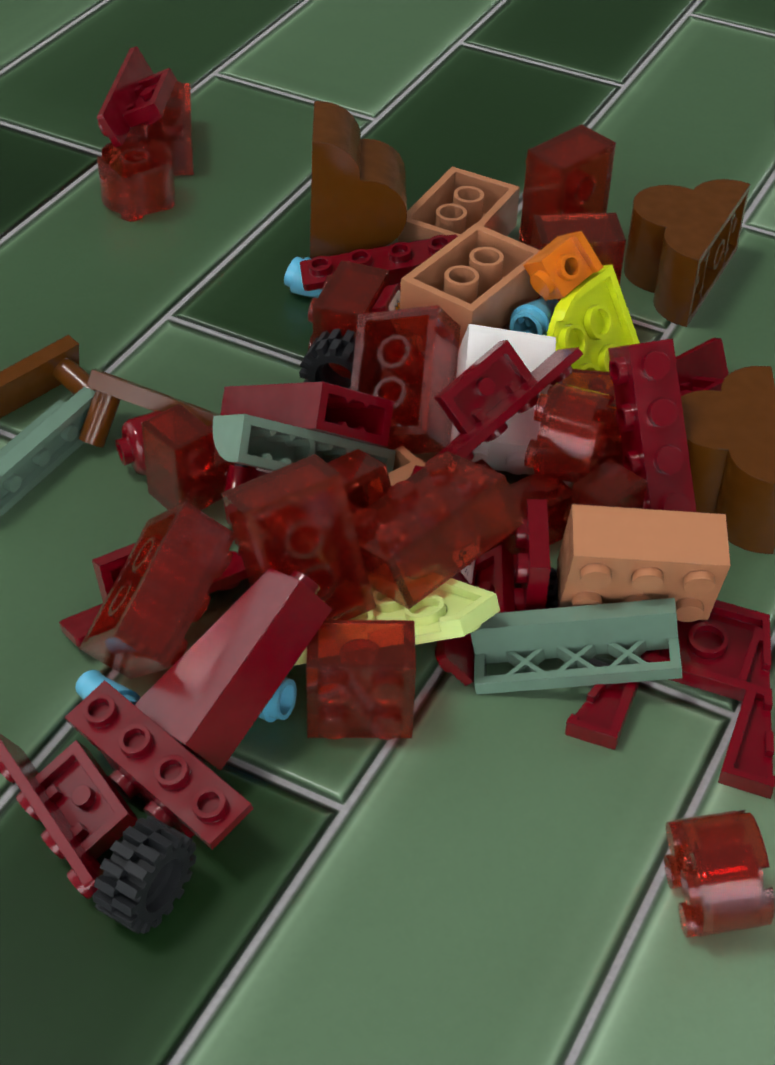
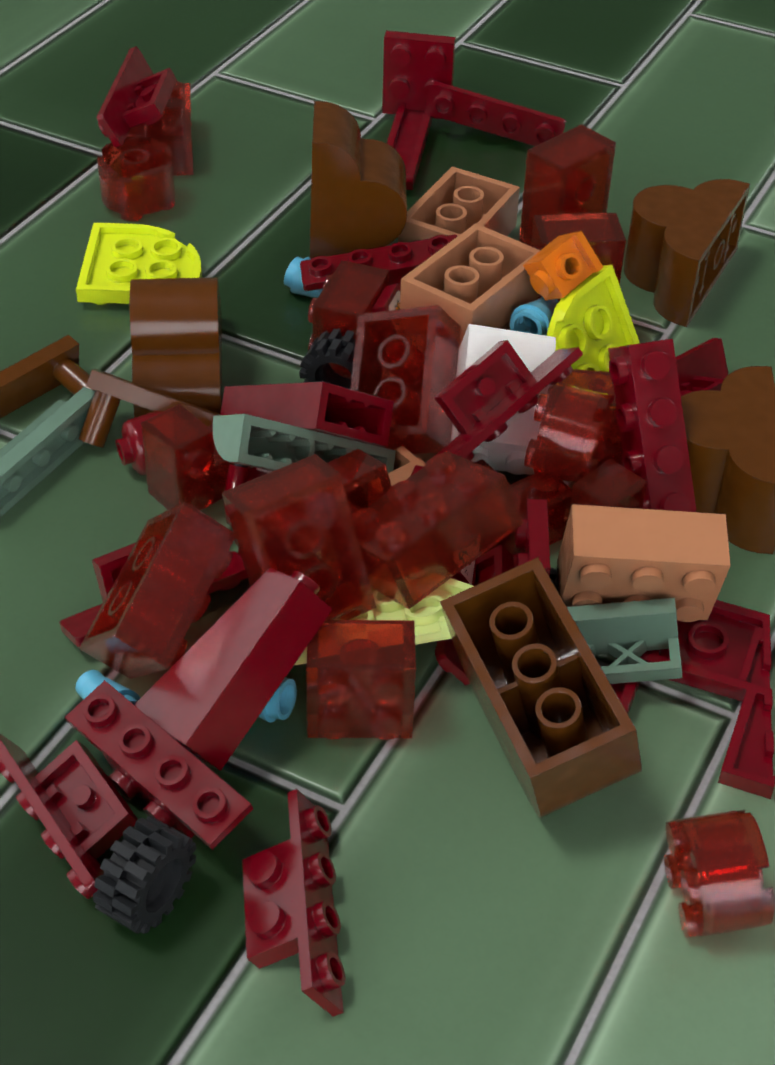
(131, 252): none -> neon yellow plate
(177, 339): none -> reddish brown brick
(293, 904): none -> dark red bracket
(409, 68): none -> dark red bracket
(492, 114): none -> dark red bracket
(541, 688): none -> reddish brown brick

